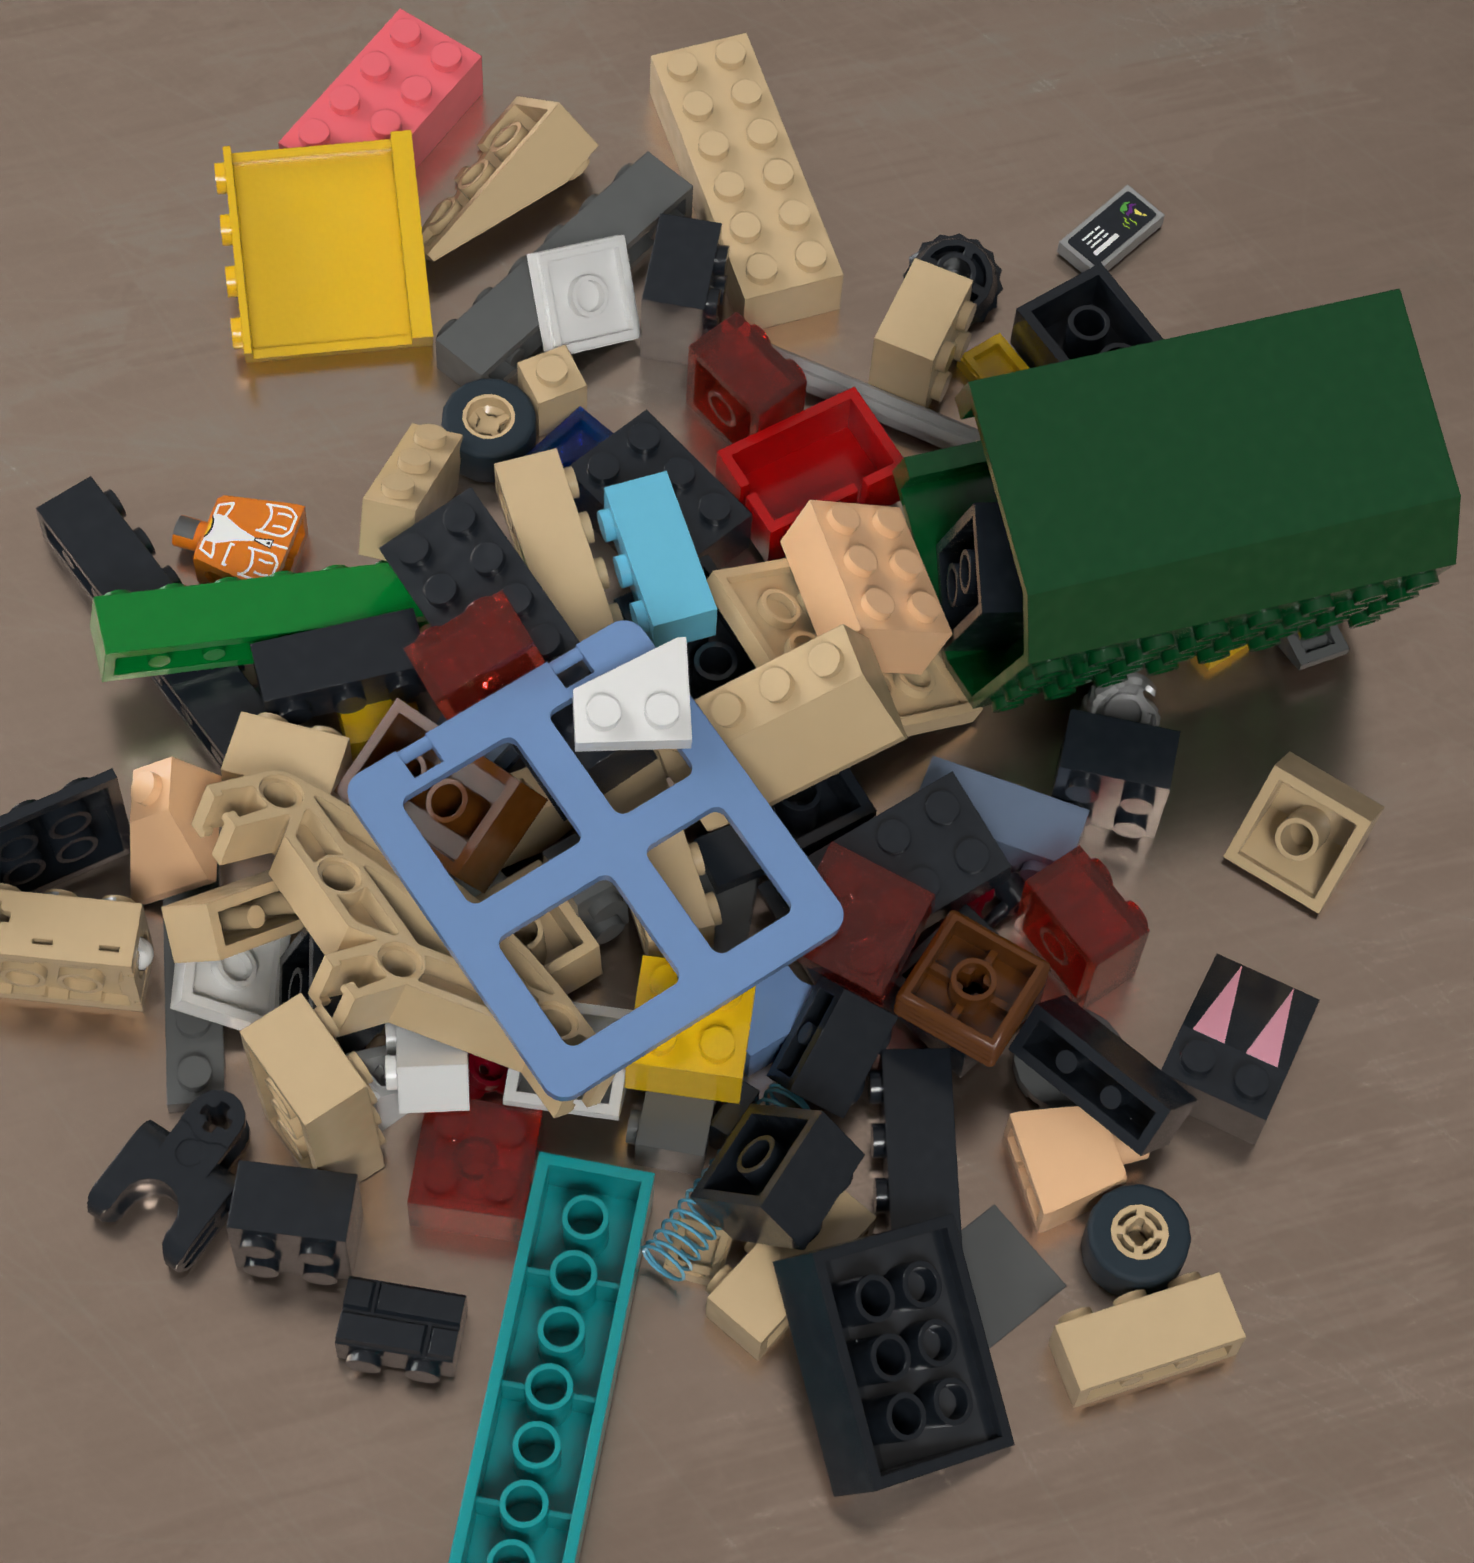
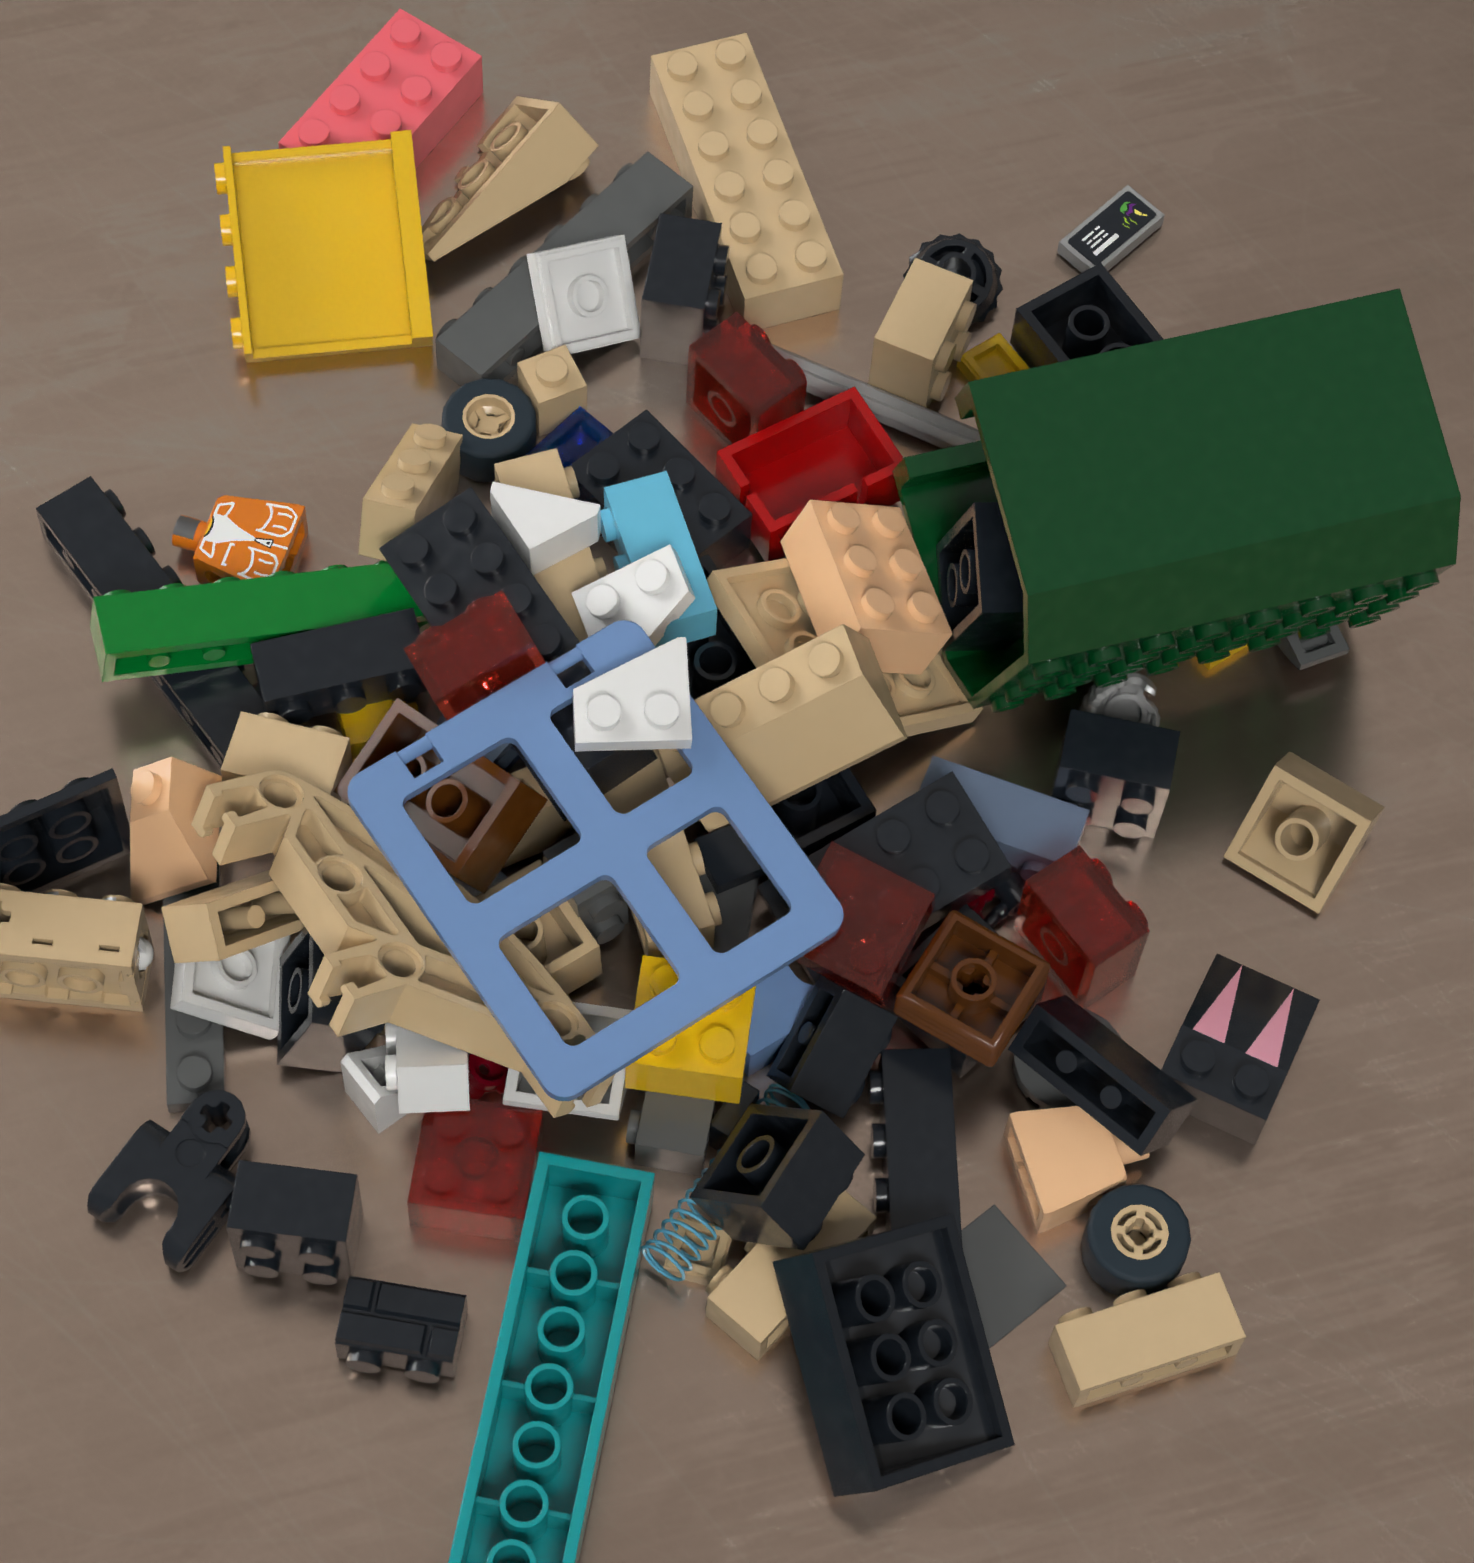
(314, 1091): tan brick -> none
(544, 525): none -> white slope
(644, 592): none -> white wing

